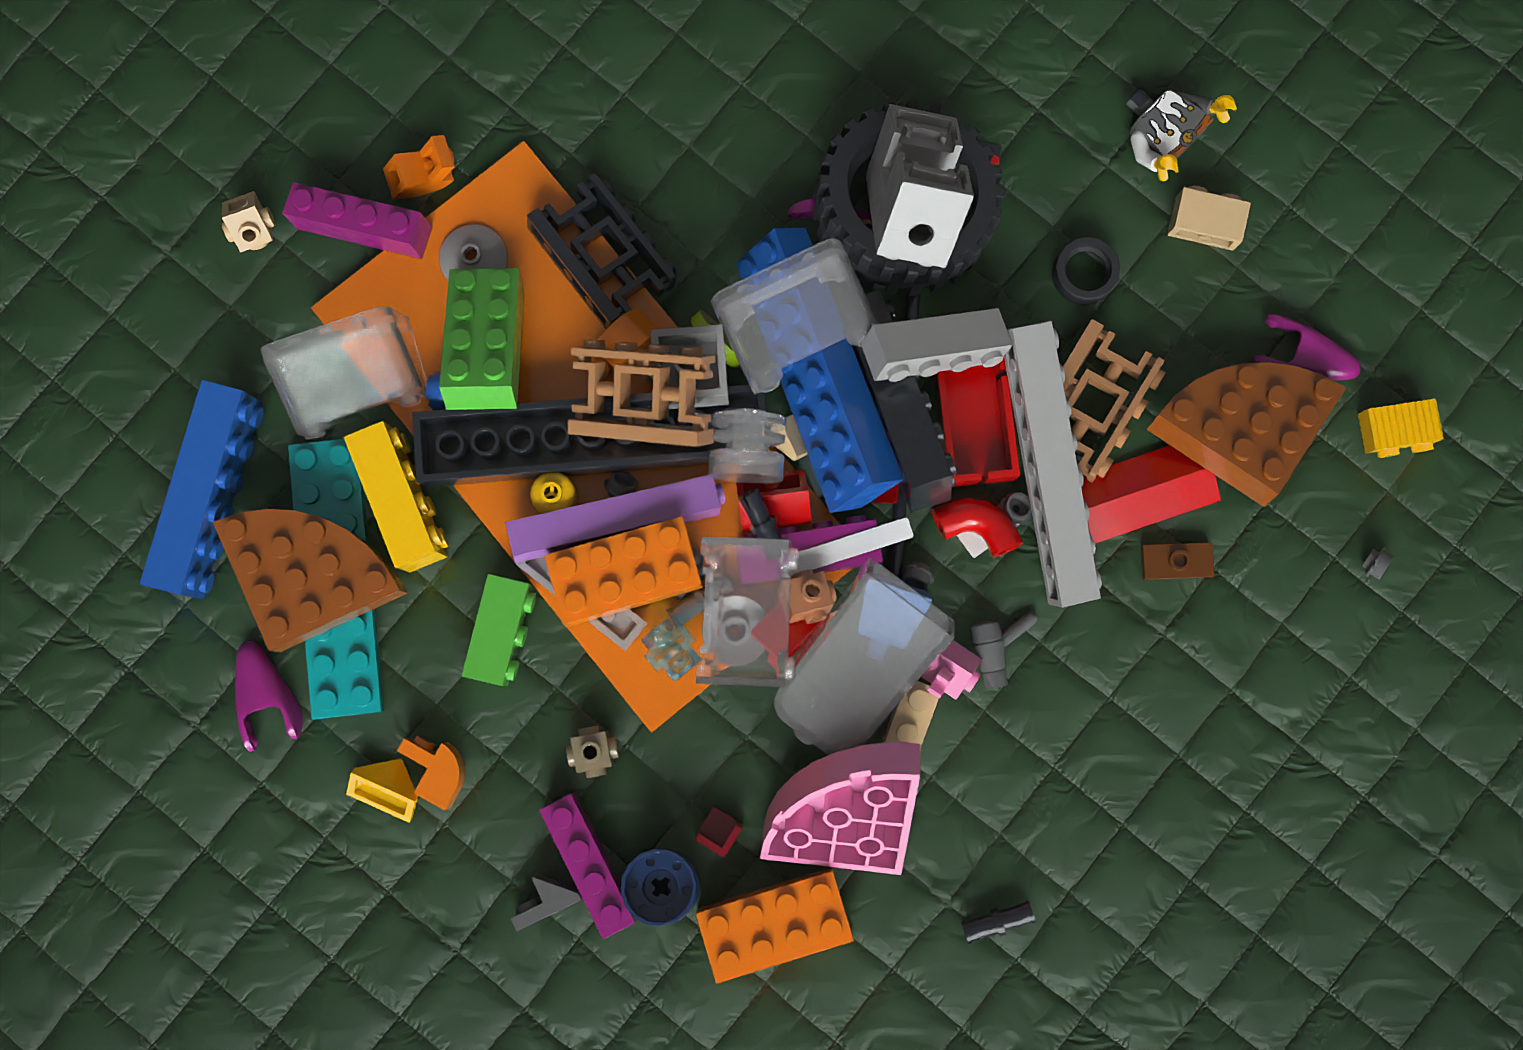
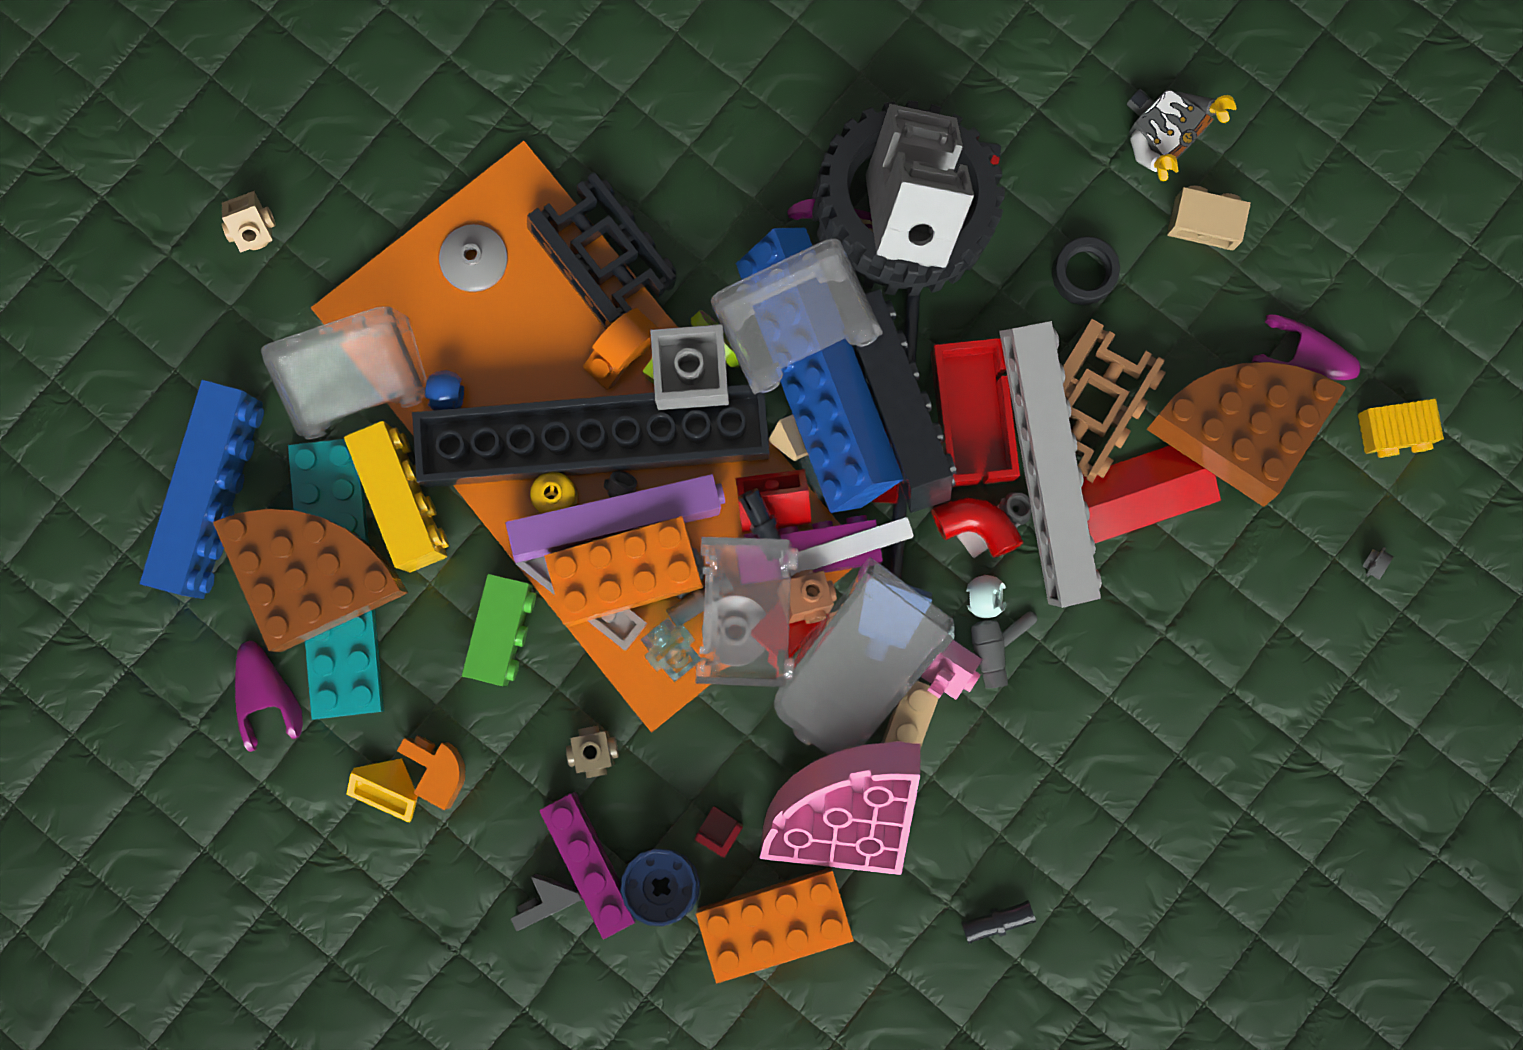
(357, 220): magenta brick -> none
(422, 171): orange brick -> none
(482, 339): bright green brick -> none
(640, 421): medium nougat fence -> none
(747, 441): clear wheel -> none
(917, 575): dark grey plate -> none
(936, 344): light grey brick -> none
(986, 596): none -> light aqua piece
(1177, 561): reddish brown plate -> none

